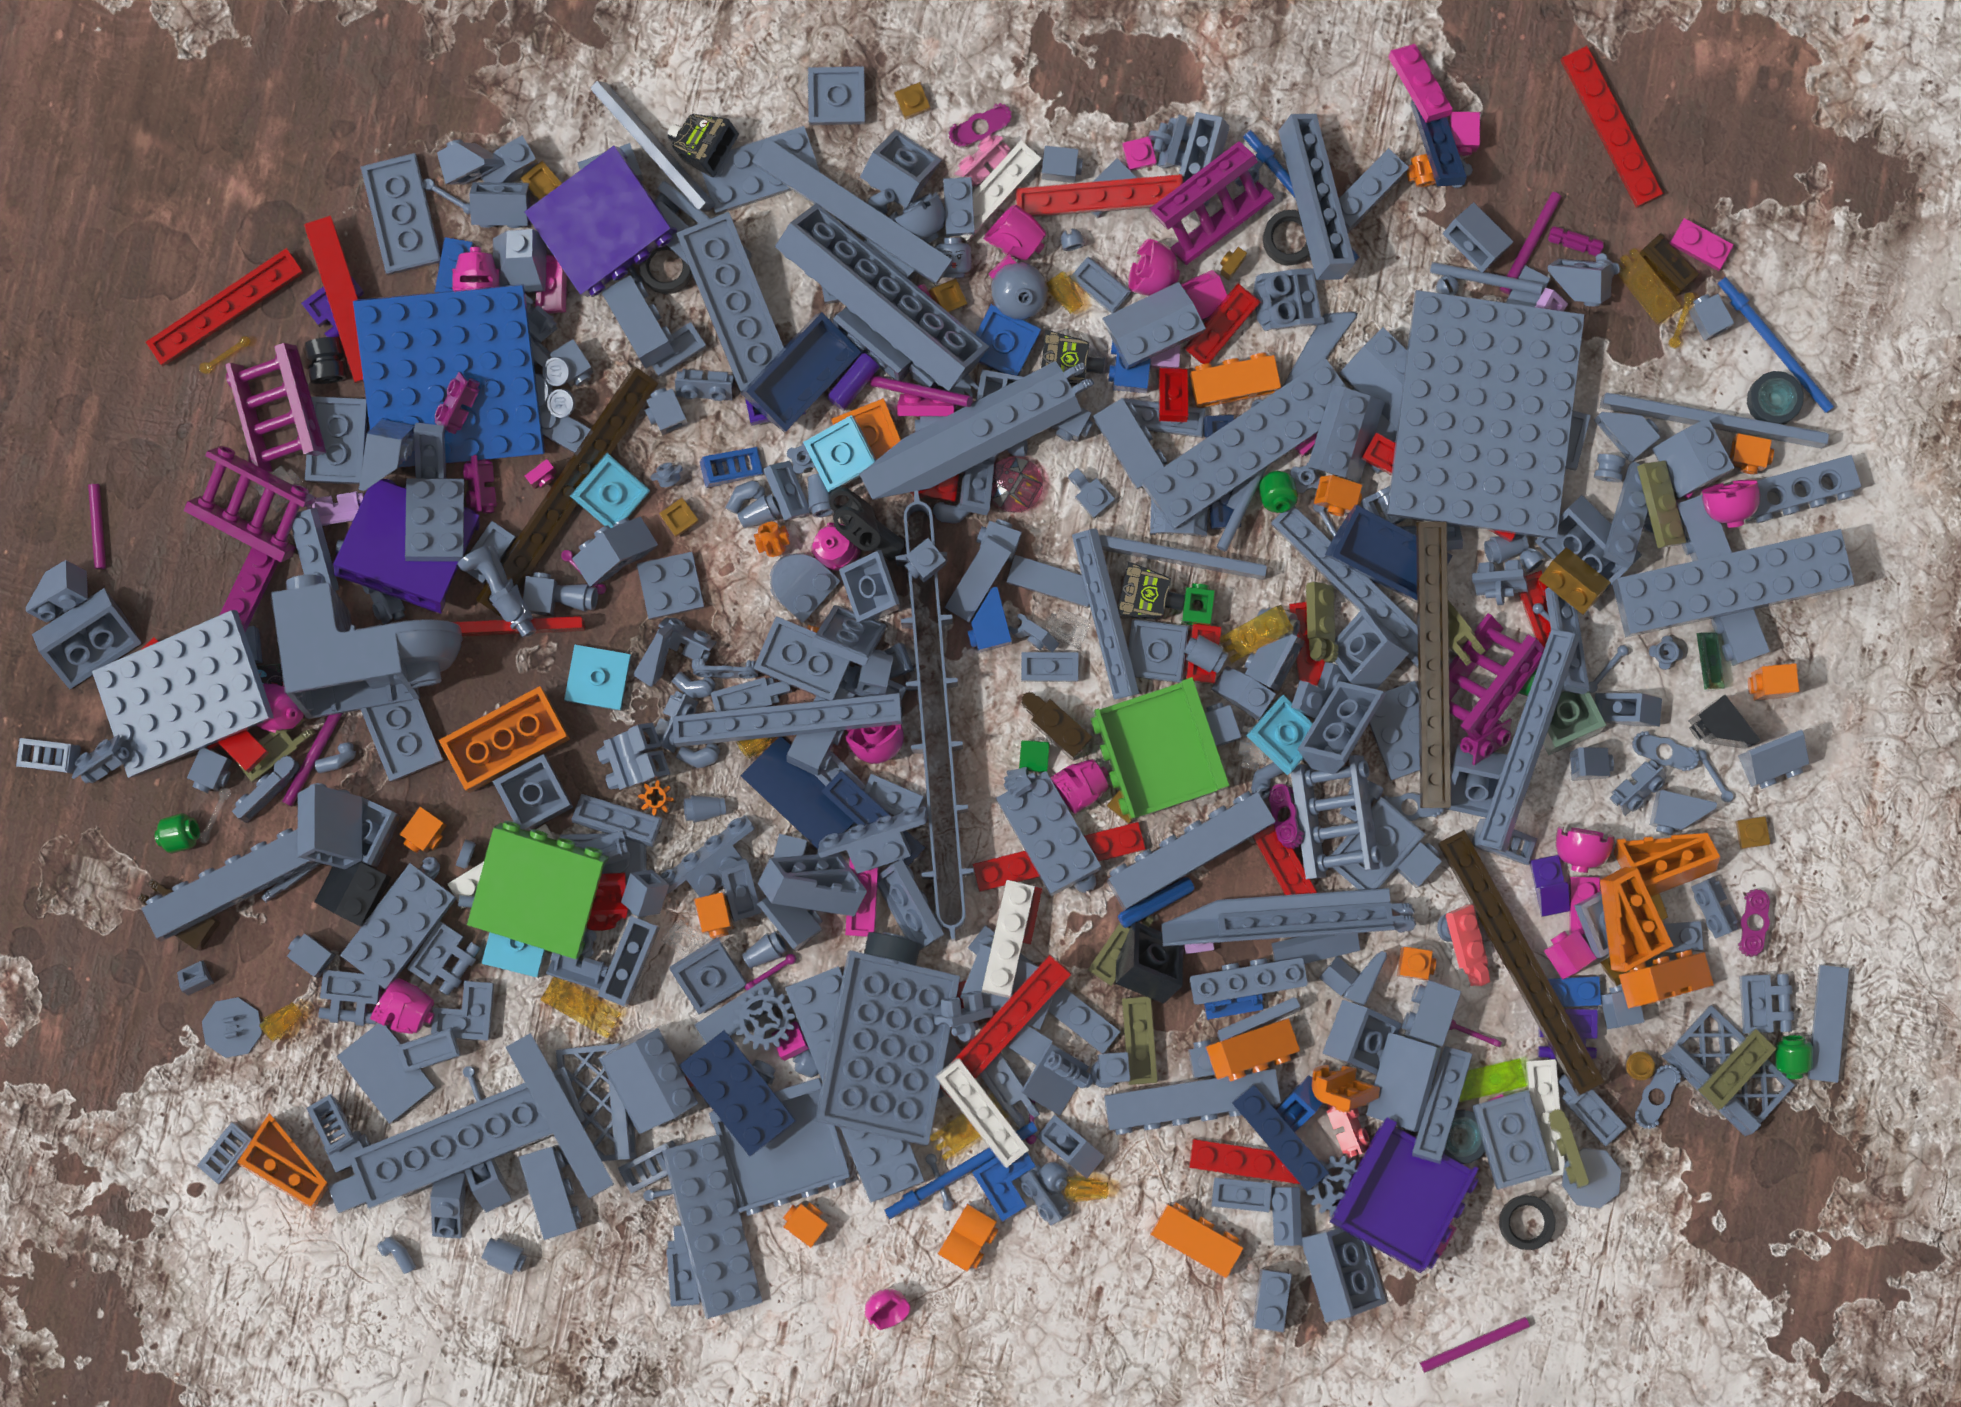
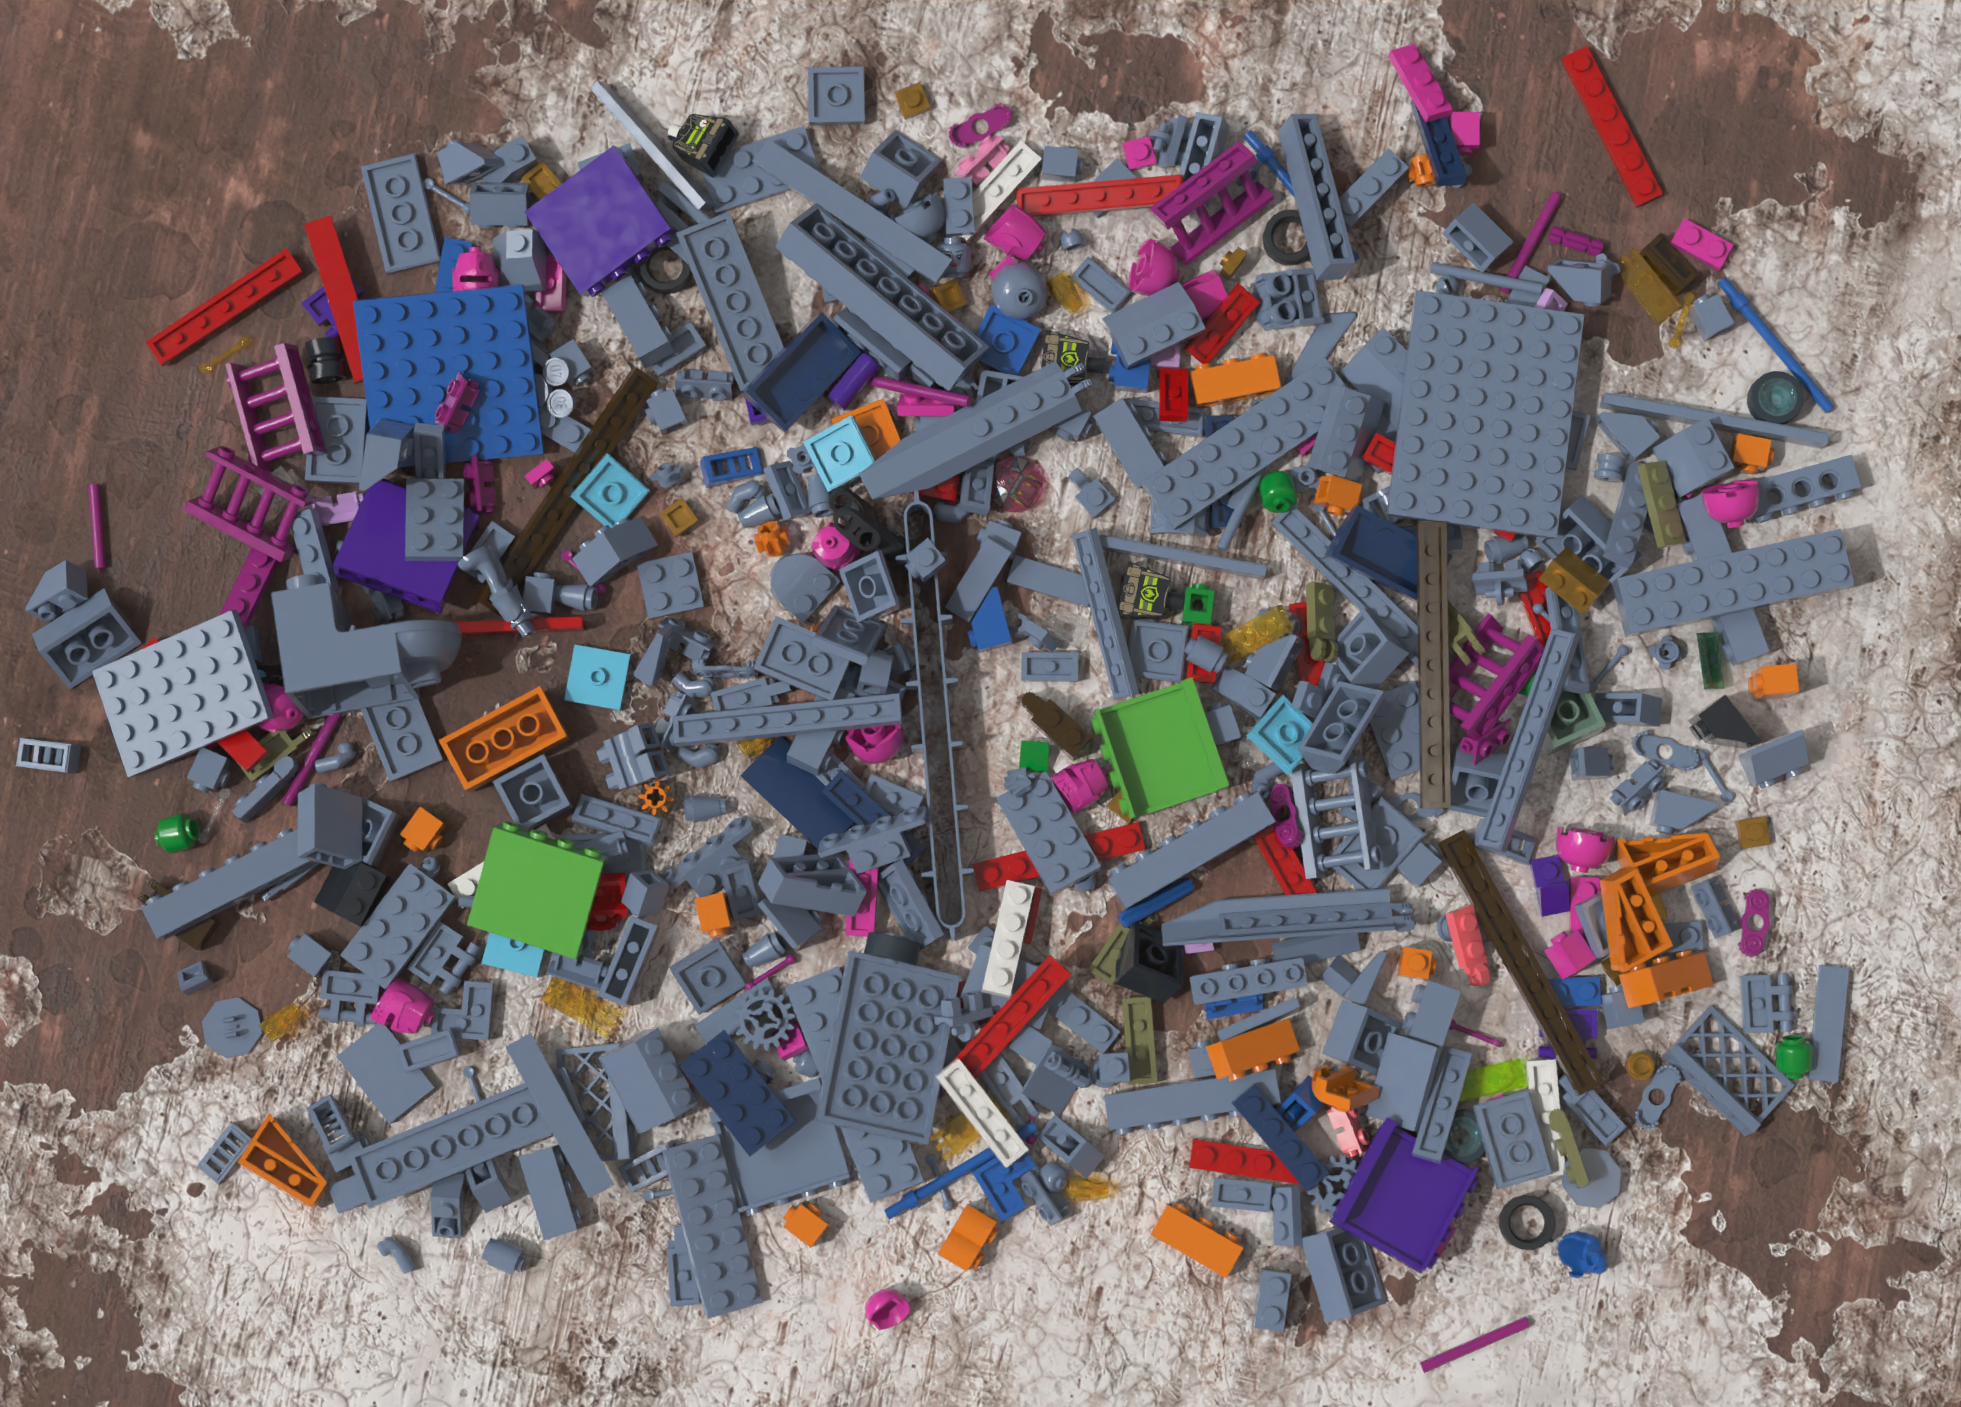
(92, 766): sand blue hinge -> none
(465, 854): sand blue tile -> none
(1582, 1253): none -> blue hair
(1737, 1069): olive plate -> none

